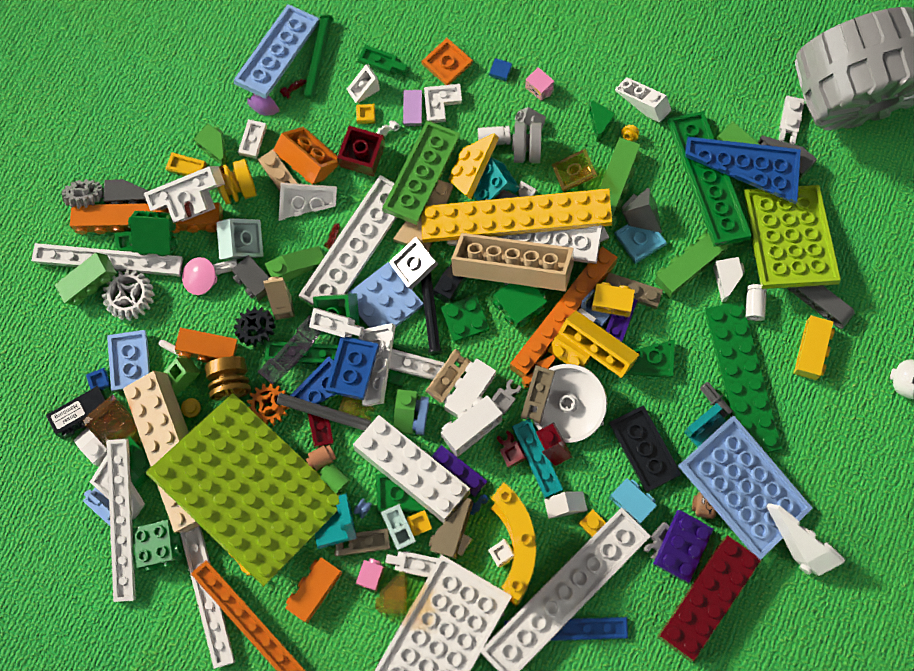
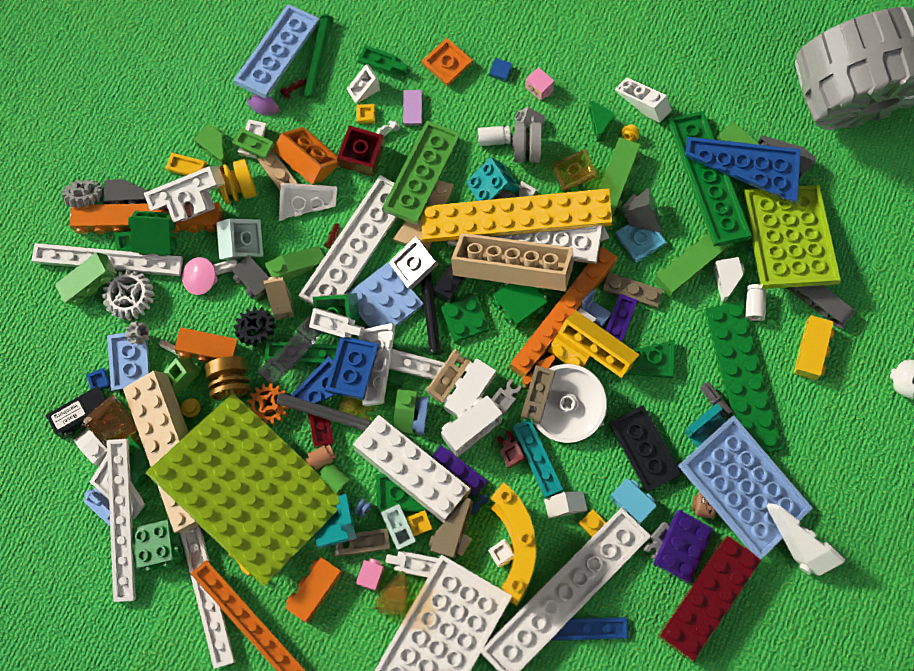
(137, 333): none -> light grey gear
(253, 143): none -> bright green plate
(439, 96): white plate -> none
(472, 164): yellow wing -> none
(554, 445): dark red slope -> none
(613, 299): yellow brick -> none
(791, 118): white hinge -> none

